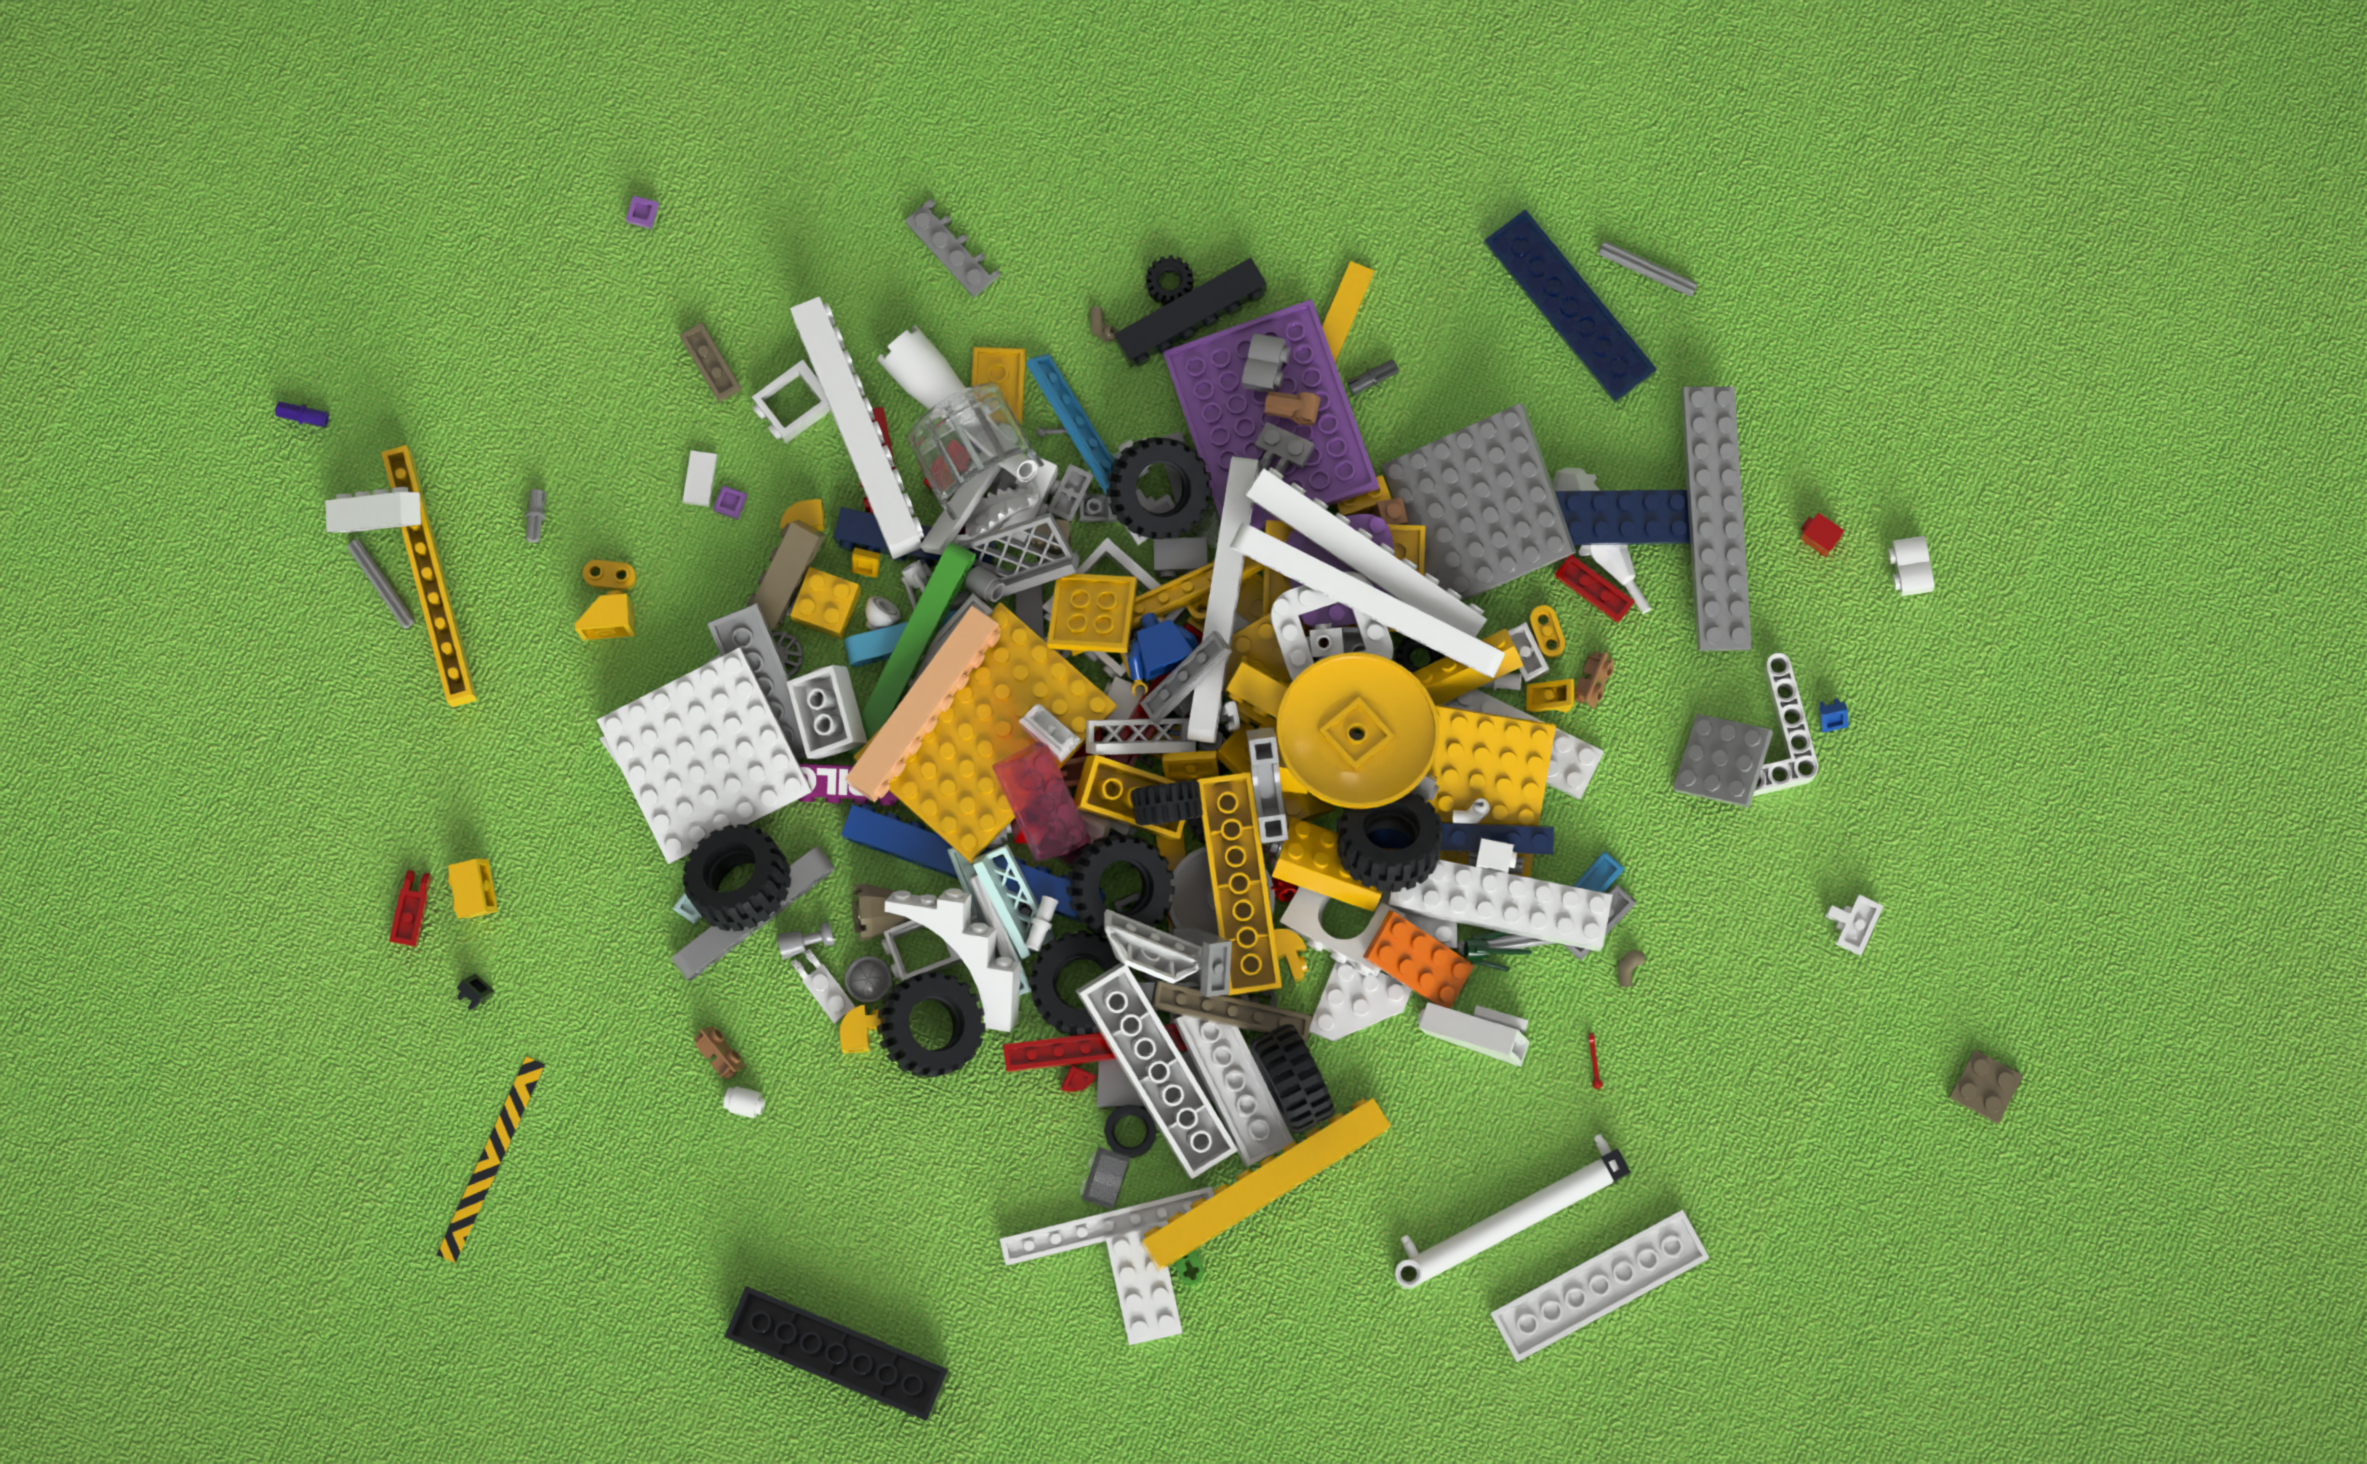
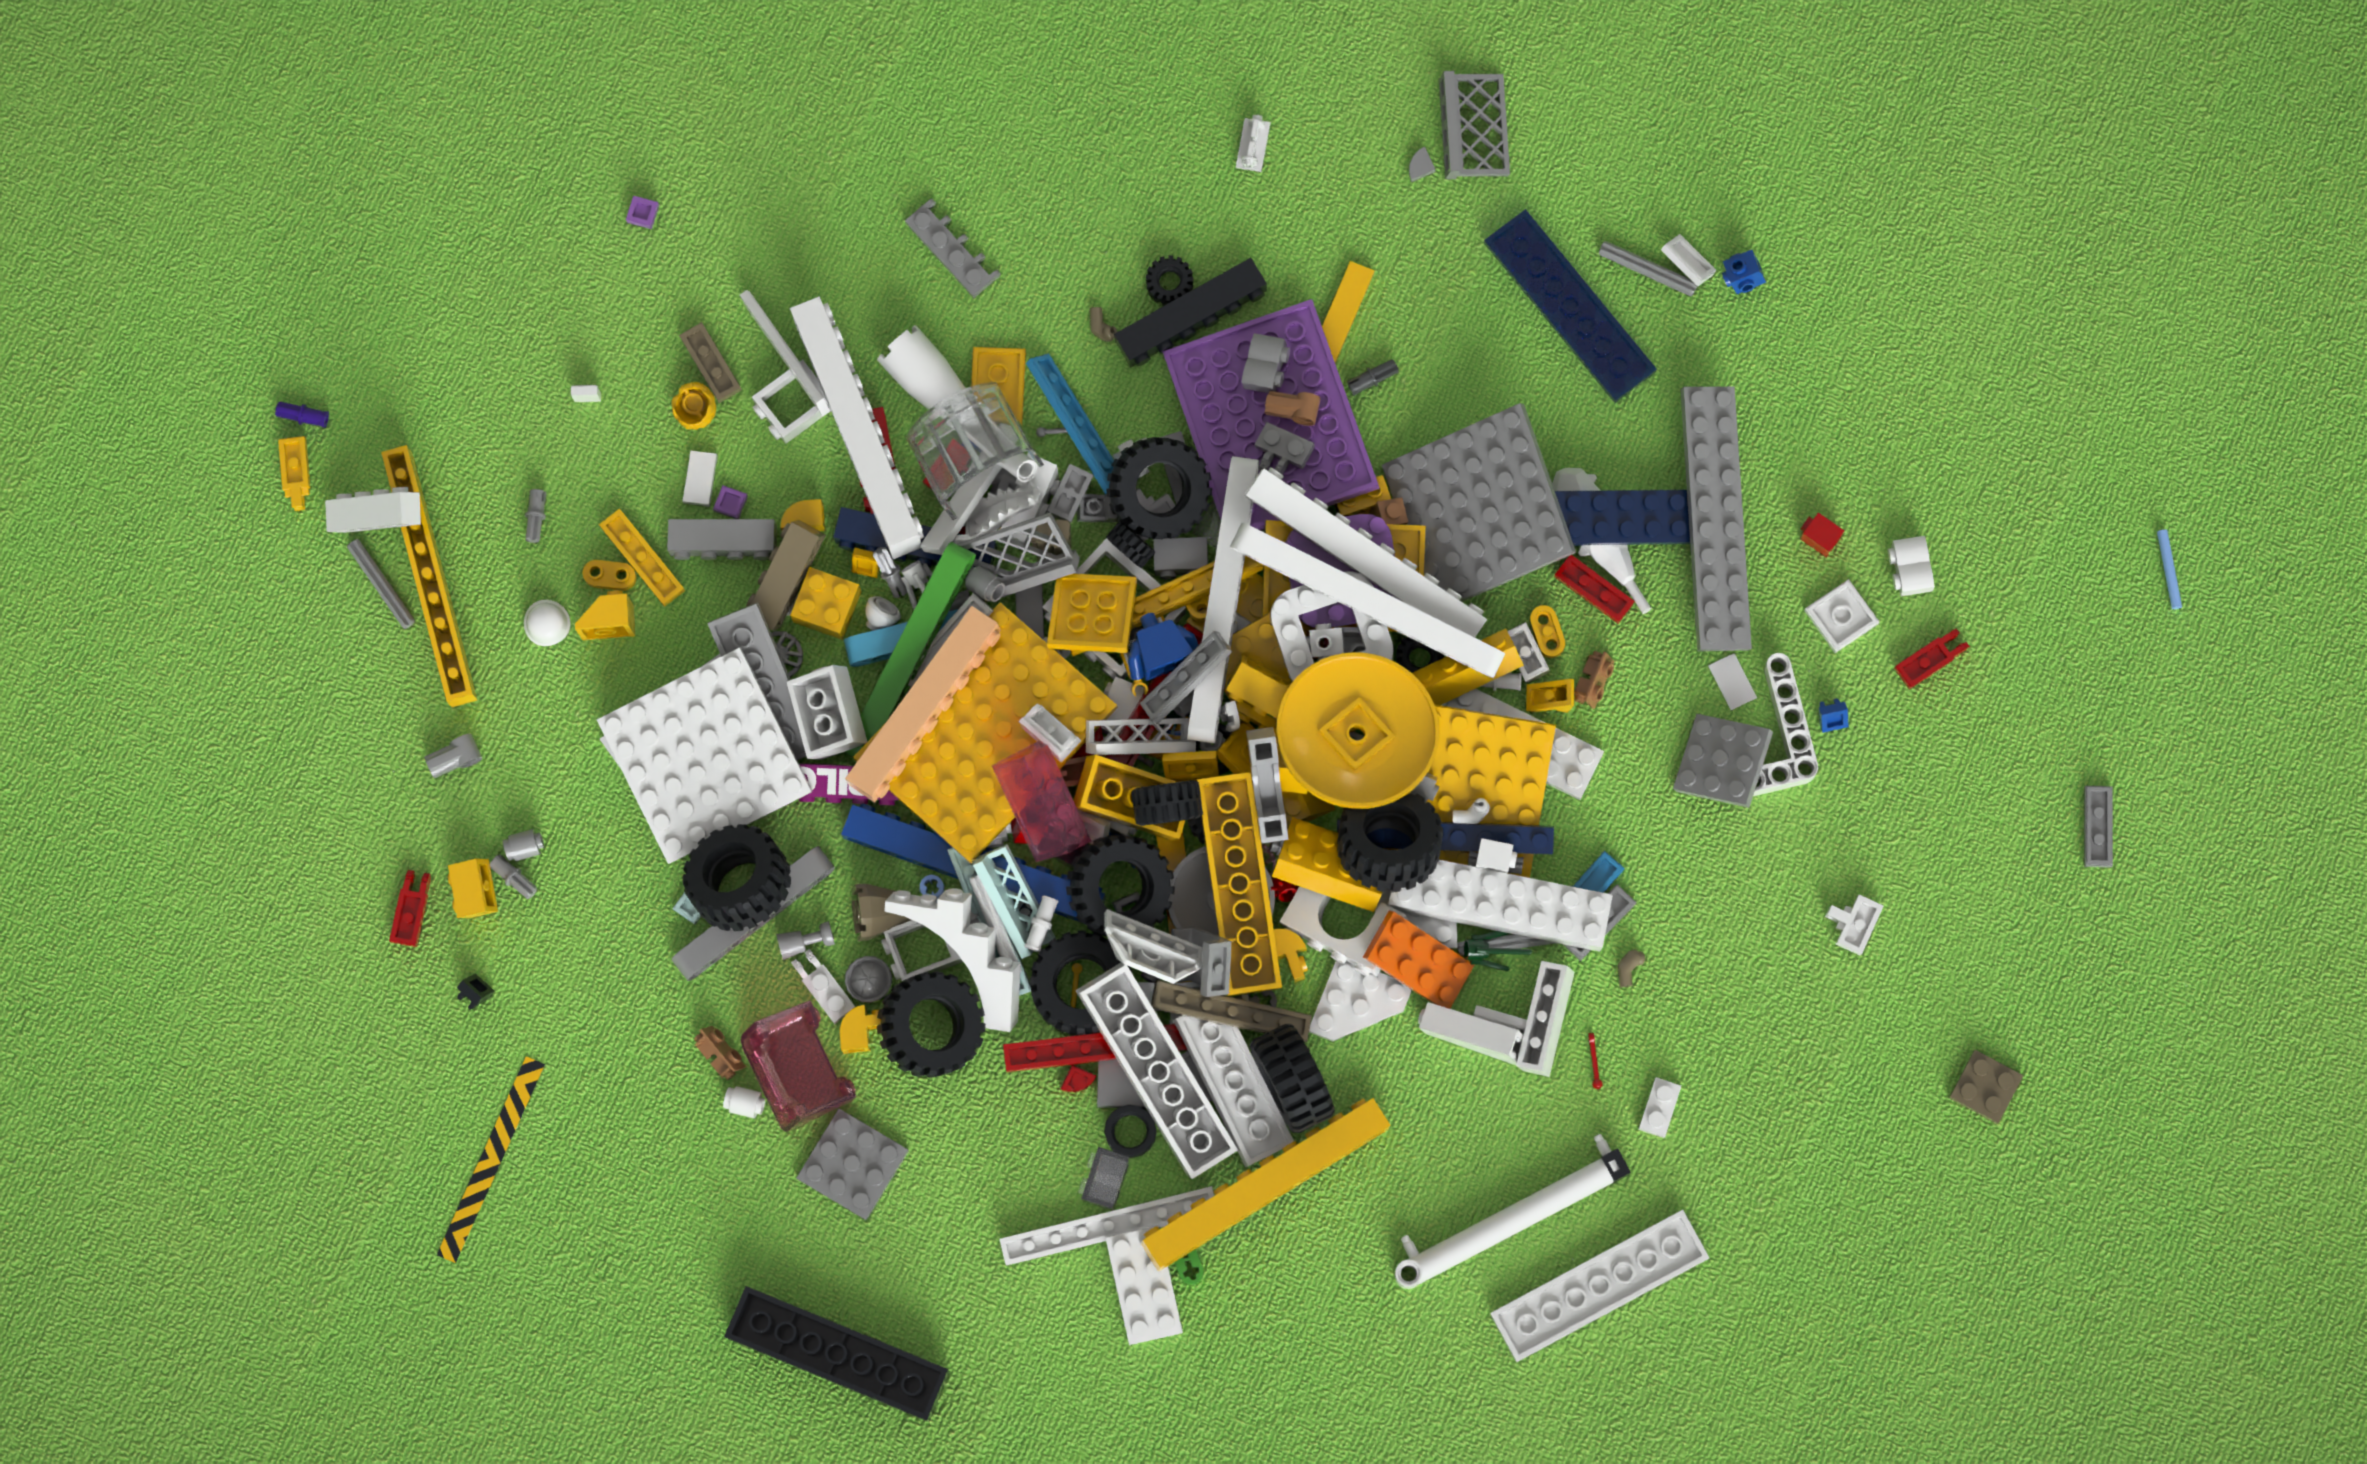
(295, 470): none -> yellow hinge
(460, 753): none -> light grey piece
(513, 876): none -> light grey axle
(523, 845): none -> light grey brick
(546, 623): none -> white helmet
(585, 393): none -> white tile
(642, 557): none -> yellow plate
(694, 405): none -> yellow hair
(721, 538): none -> light grey brick
(785, 352): none -> white tile
(794, 1067): none -> clear pink windscreen
(852, 1164): none -> light grey plate
(889, 571): none -> light grey axle
(930, 878): none -> light blue bush
(1076, 969): none -> yellow hinge
(1130, 544): none -> black tyre
(1253, 144): none -> white hinge
(1420, 165): none -> light grey tile
(1452, 120): none -> light grey fence
(1545, 1018): none -> white brick
(1659, 1107): none -> white plate
(1688, 260): none -> white tile
(1732, 681): none -> white sticker
(1743, 272): none -> blue brick
(1841, 616): none -> white tile
(1929, 660): none -> red hinge
(2098, 826): none -> light grey tile
(2169, 569): none -> light blue bar

